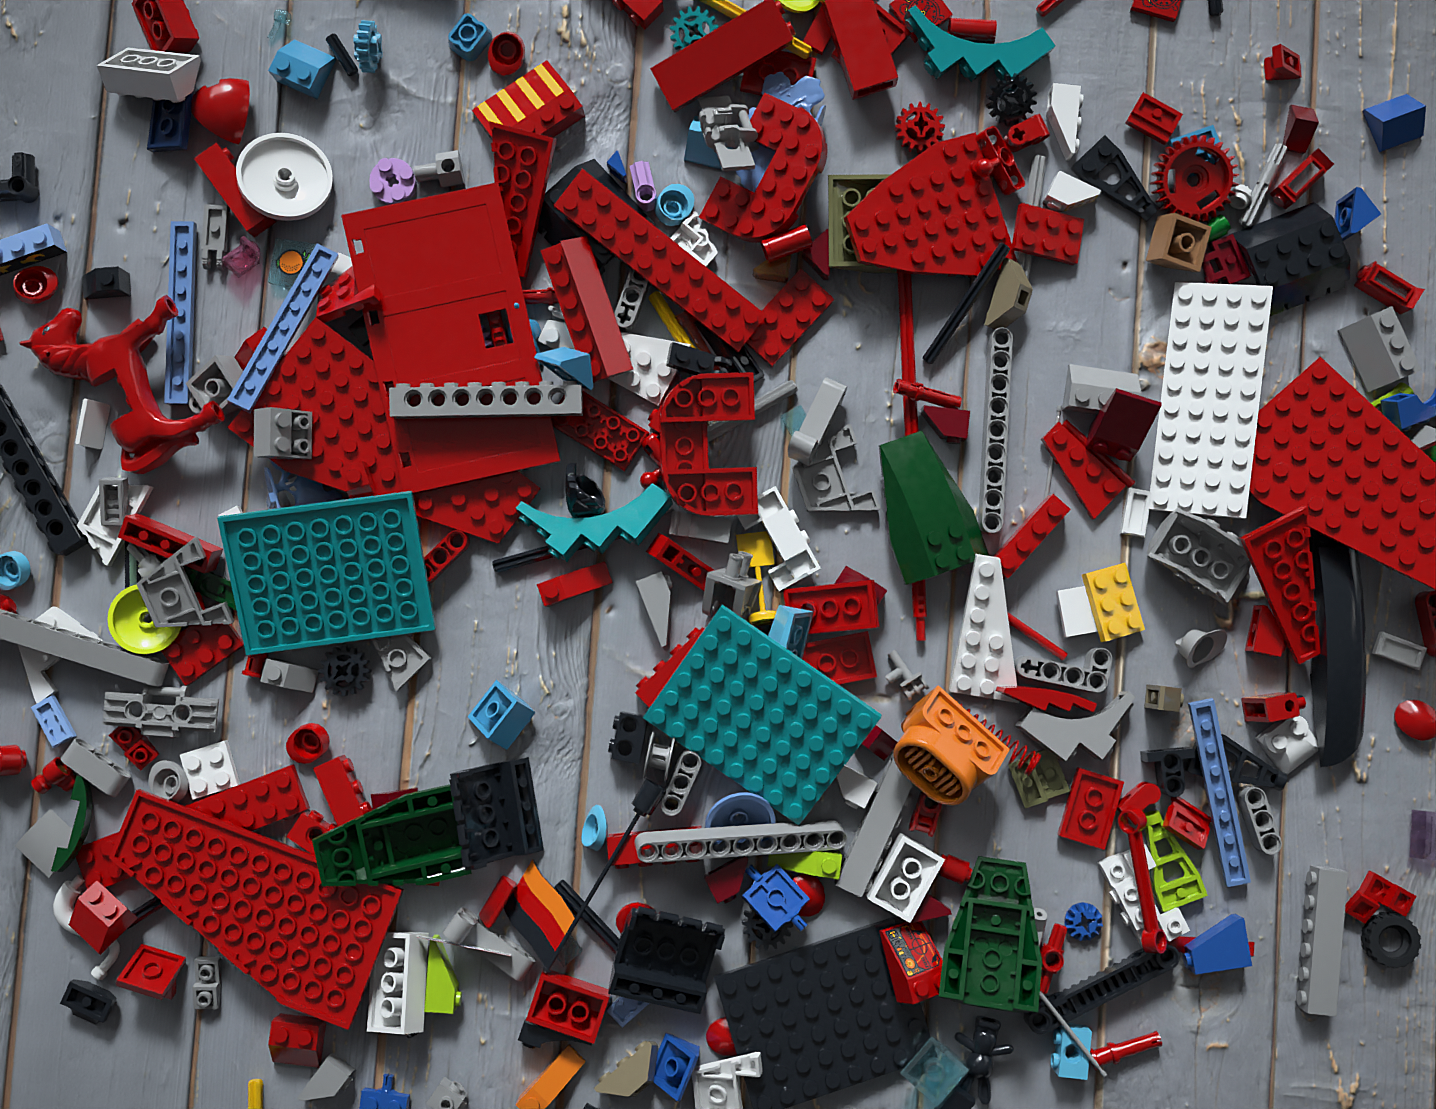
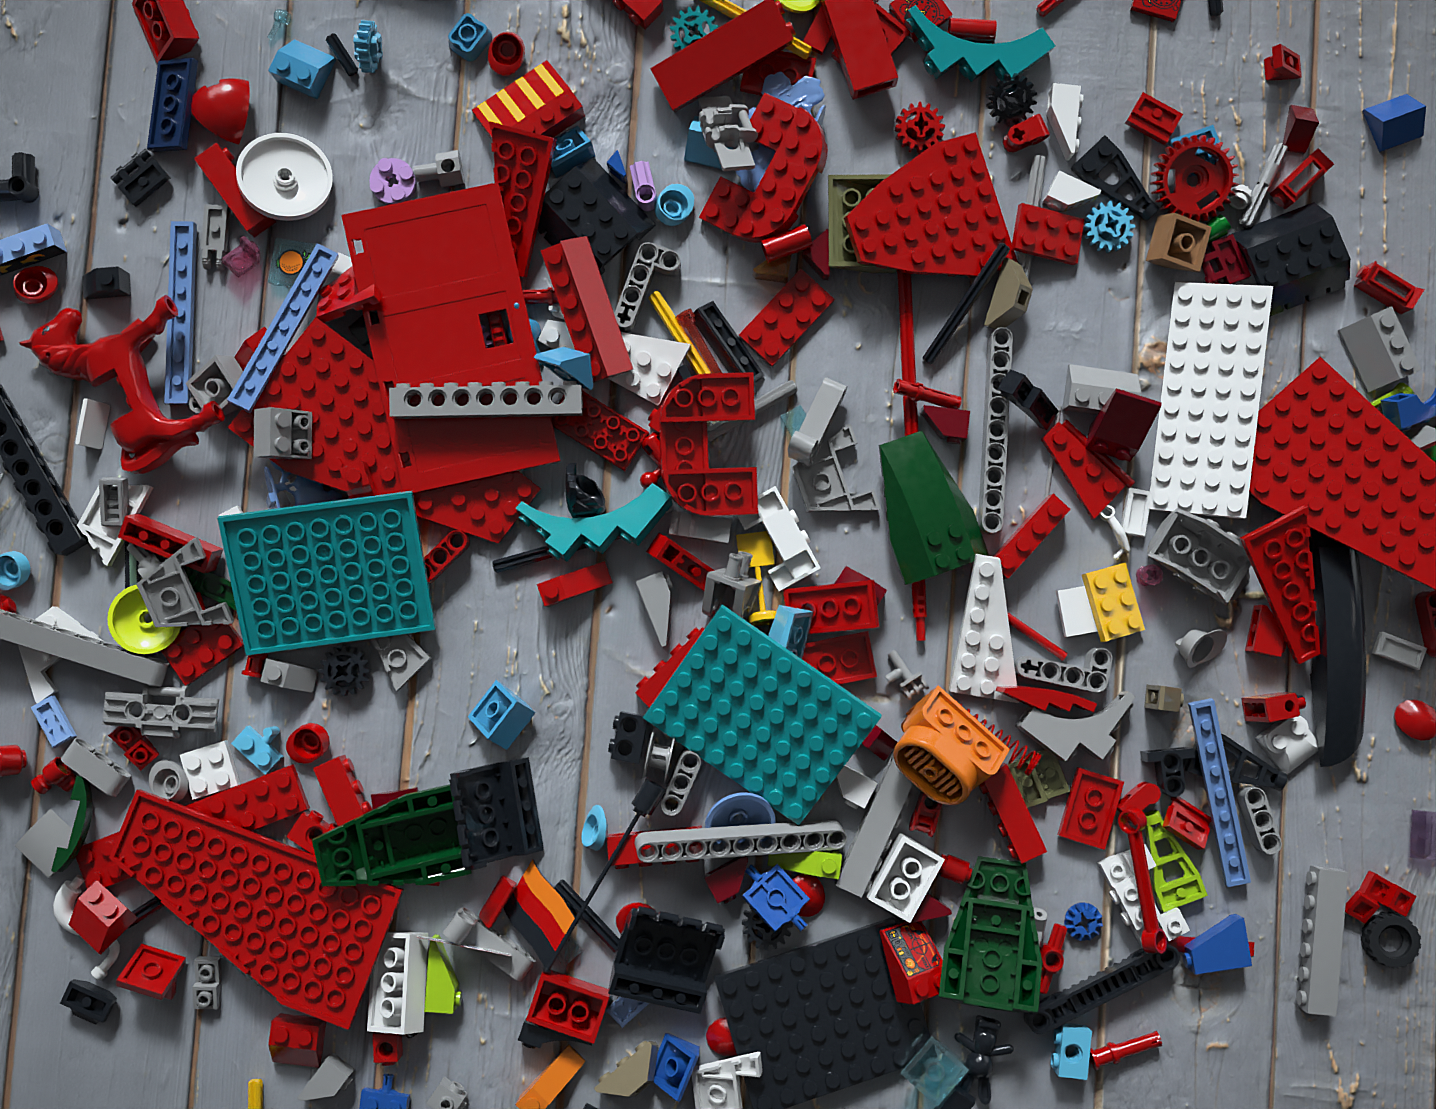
(144, 181): none -> black plate
(150, 74): white slope -> none
(258, 748): none -> medium azure plate
(383, 1056): none -> red brick
(571, 150): none -> dark azure slope
(659, 260): red plate -> none
(694, 360): black hinge -> none
(695, 240): white slope -> none
(998, 162): red piece -> none
(1013, 815): none -> red brick
(1028, 398): none -> black slope
(1072, 1034): light grey piece -> none
(1111, 217): none -> medium azure gear
(1119, 532): none -> white piece
(1156, 574): none -> clear pink bush
(1354, 212): blue slope -> none

